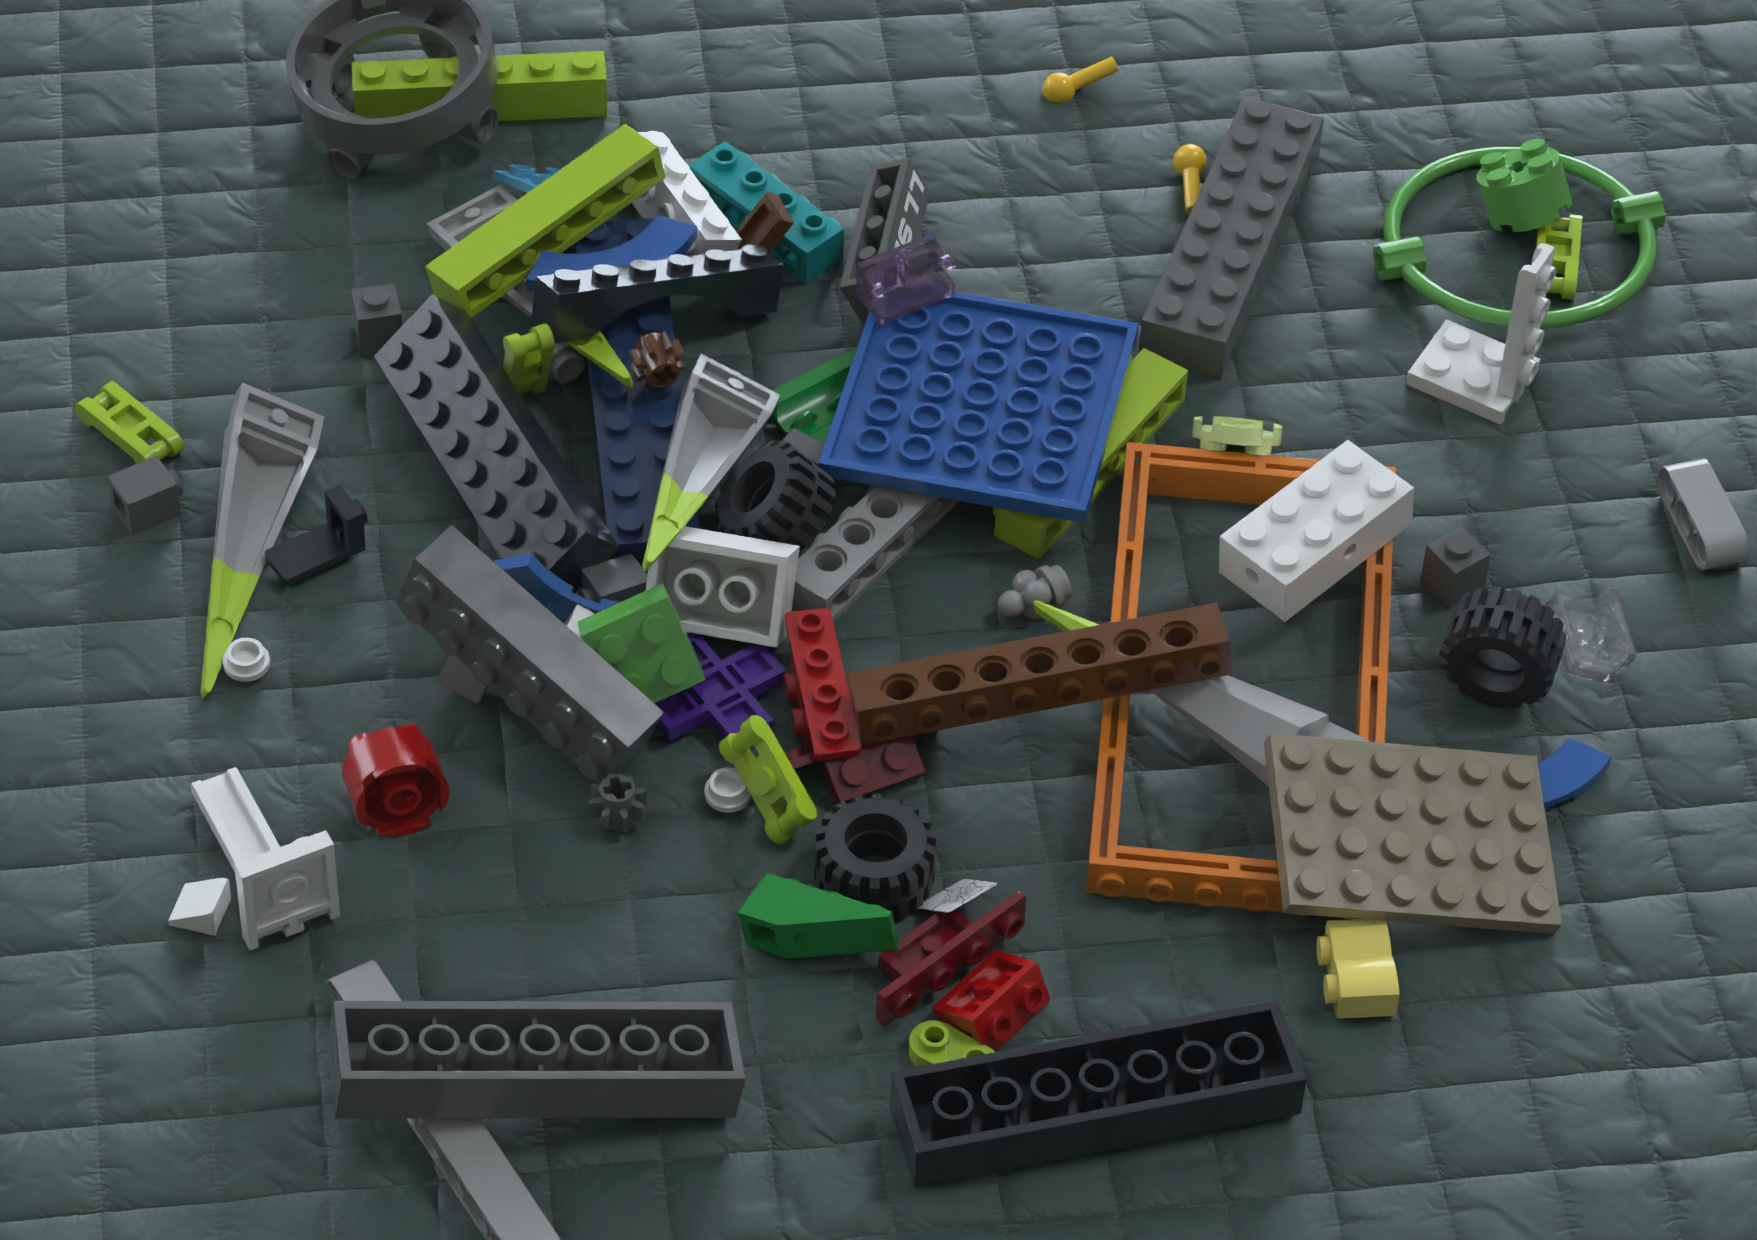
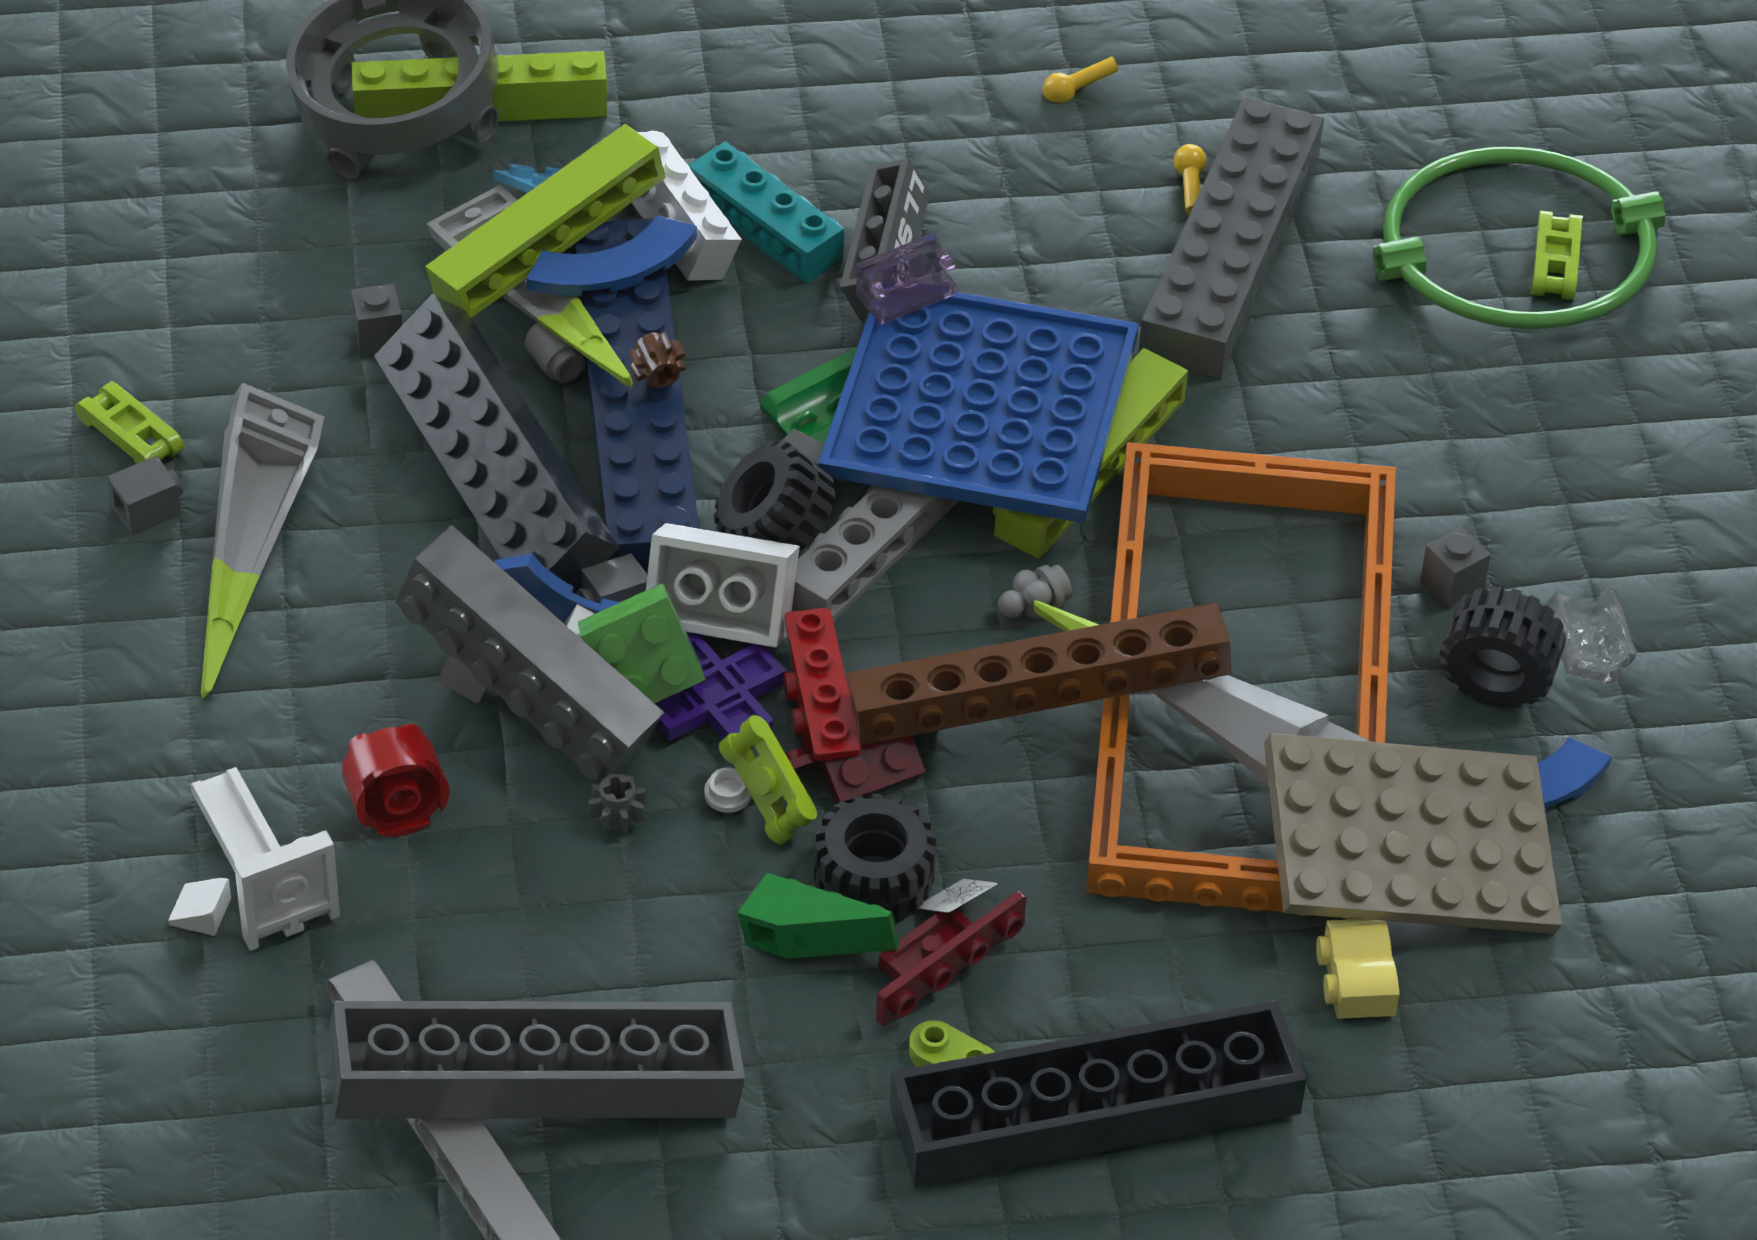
(246, 660): white plate -> none
(324, 545): black bracket -> none
(529, 359): lime plate -> none
(586, 300): black arch -> none
(712, 430): light grey plate -> none
(765, 223): reddish brown tile -> none
(995, 999): red bracket -> none
(1236, 432): yellowish green plate -> none
(1316, 530): white brick -> none
(1479, 370): white bracket -> none
(1523, 186): bright green brick -> none
(1703, 514): light grey beam -> none

